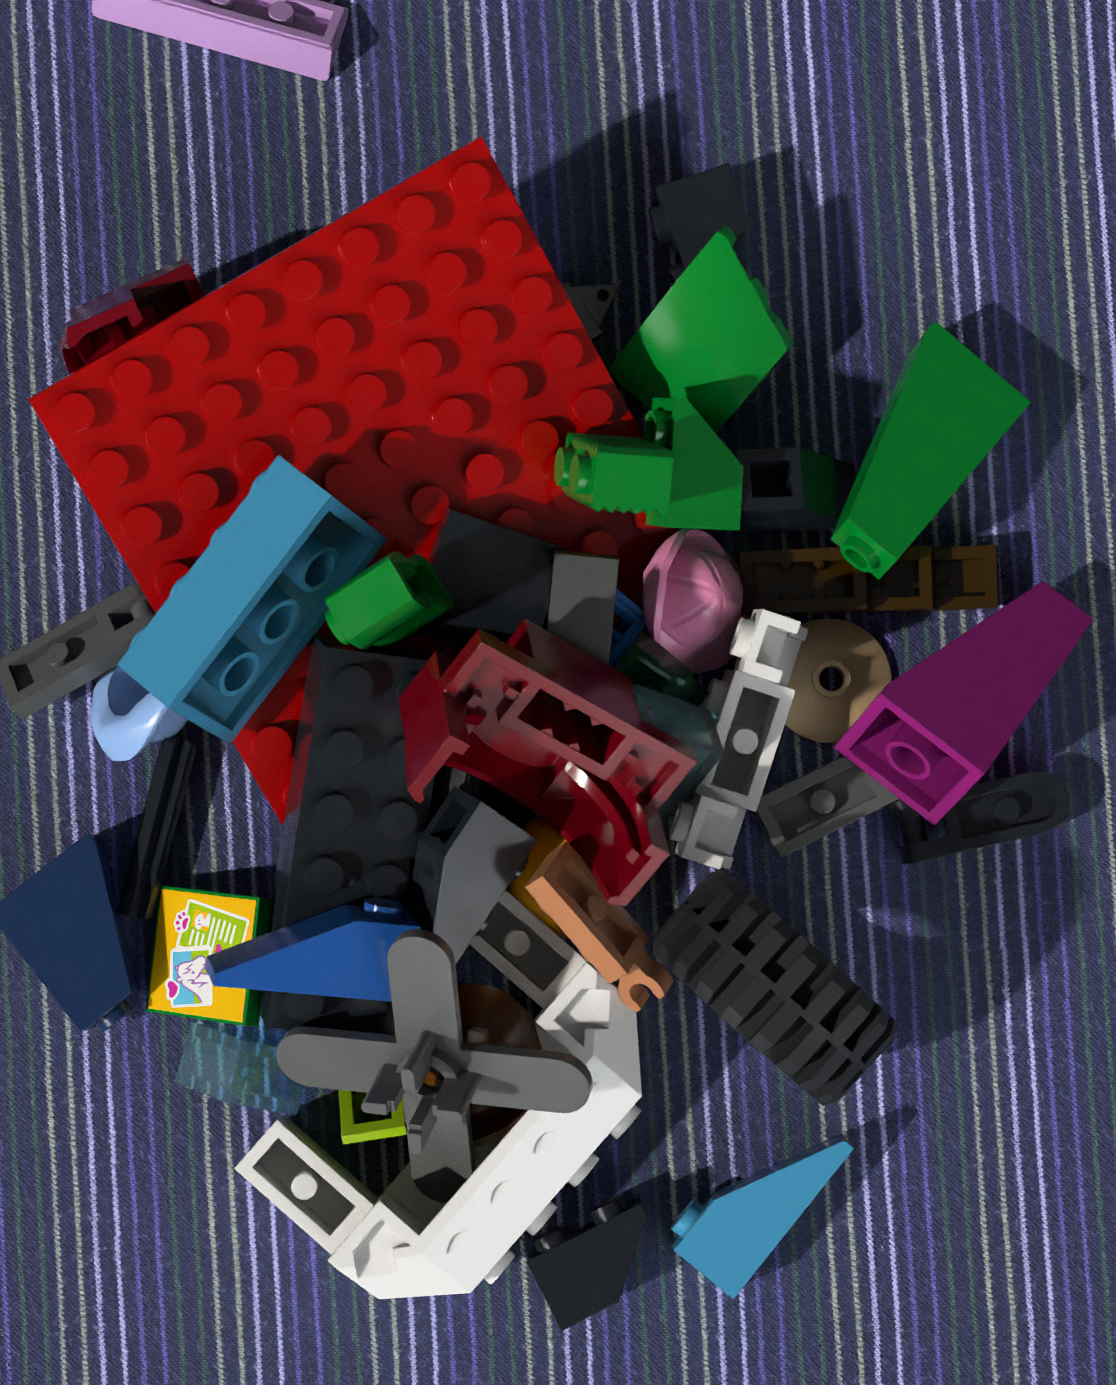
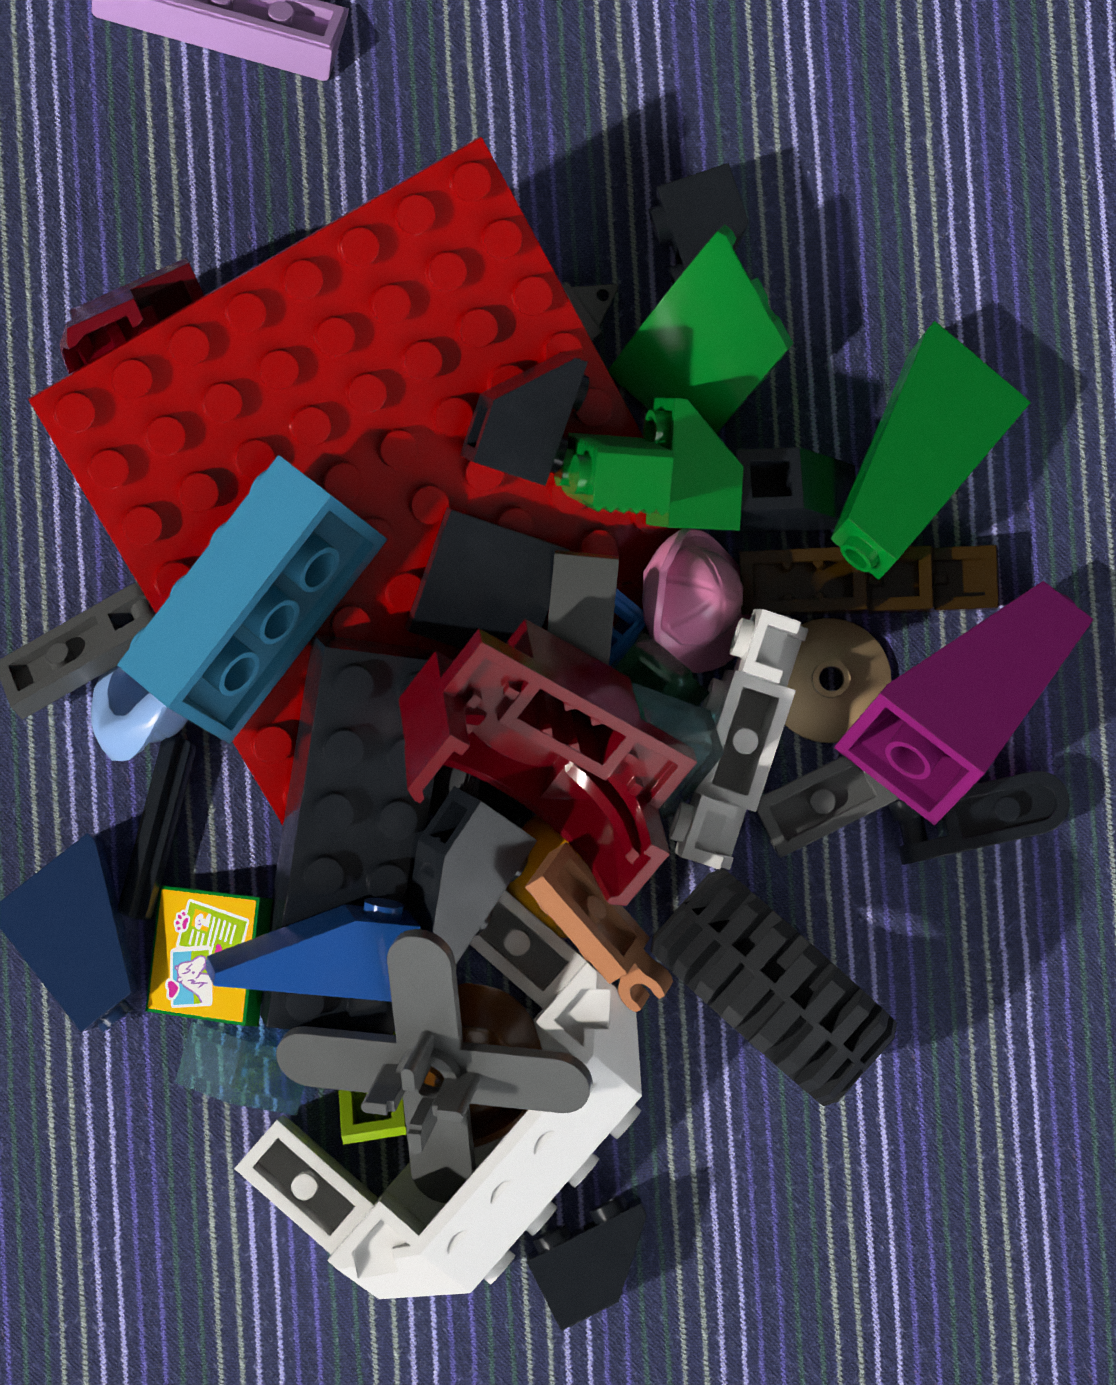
(387, 602): green brick -> none
(524, 419): none -> black slope
(746, 1220): dark azure slope -> none

